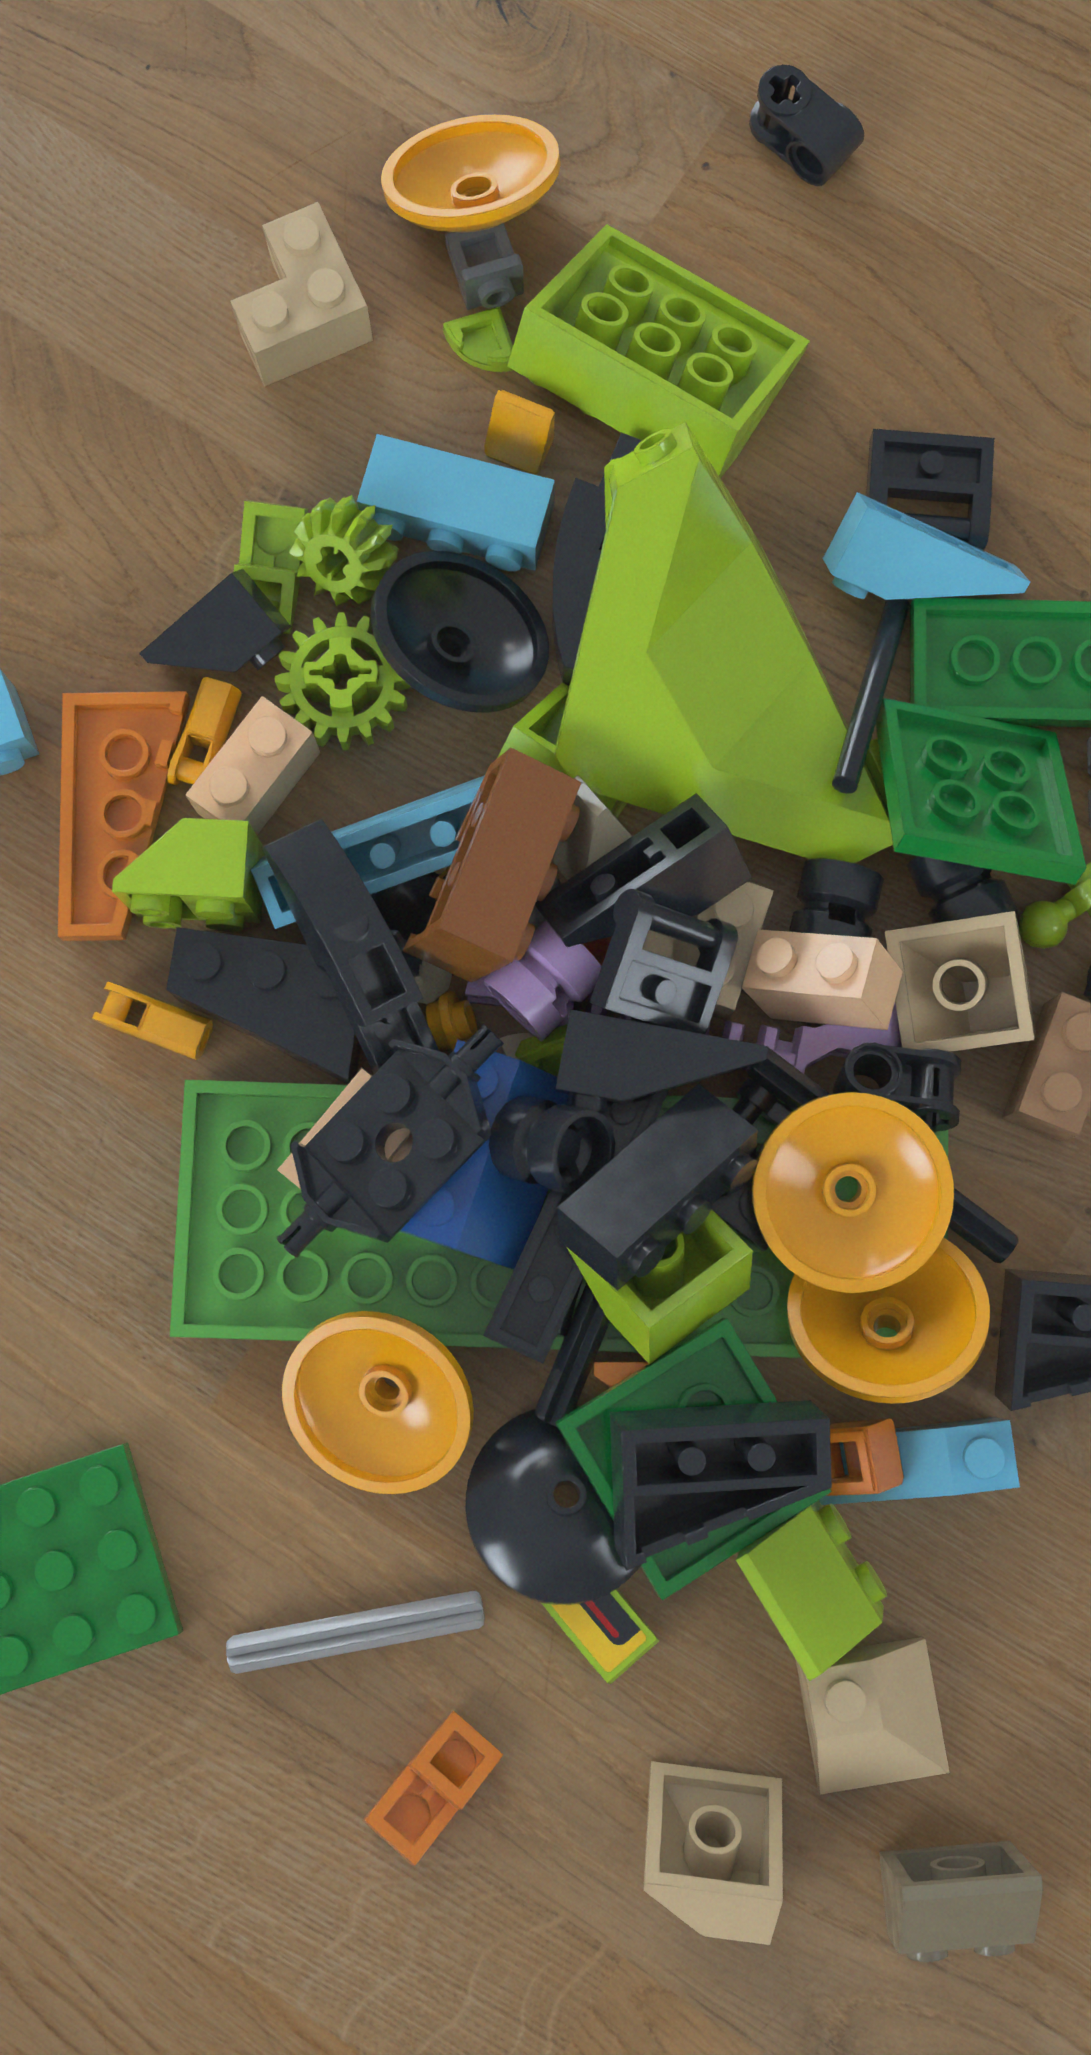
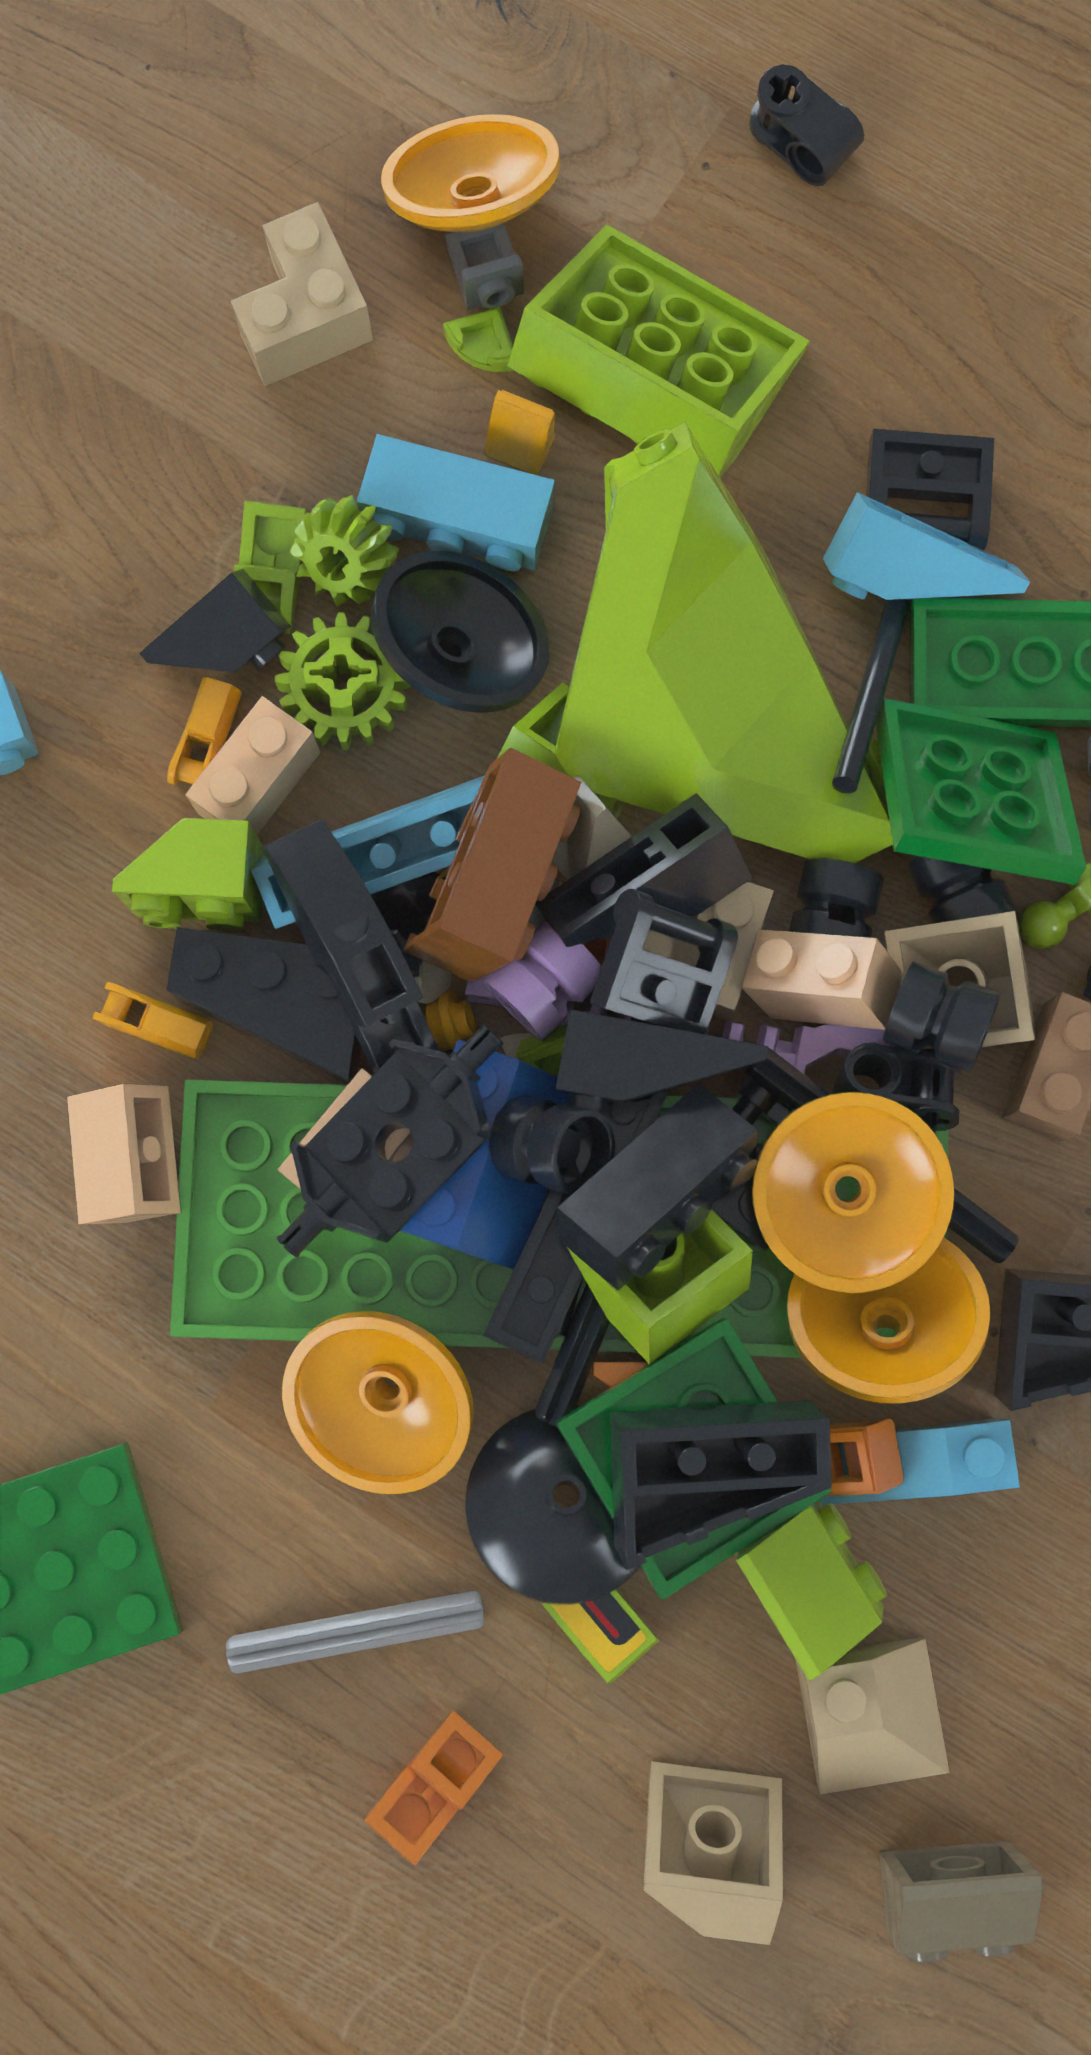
(110, 799): orange wing -> none
(123, 1154): none -> light nougat brick
(577, 561): black slope -> none
(941, 1016): none -> black wheel

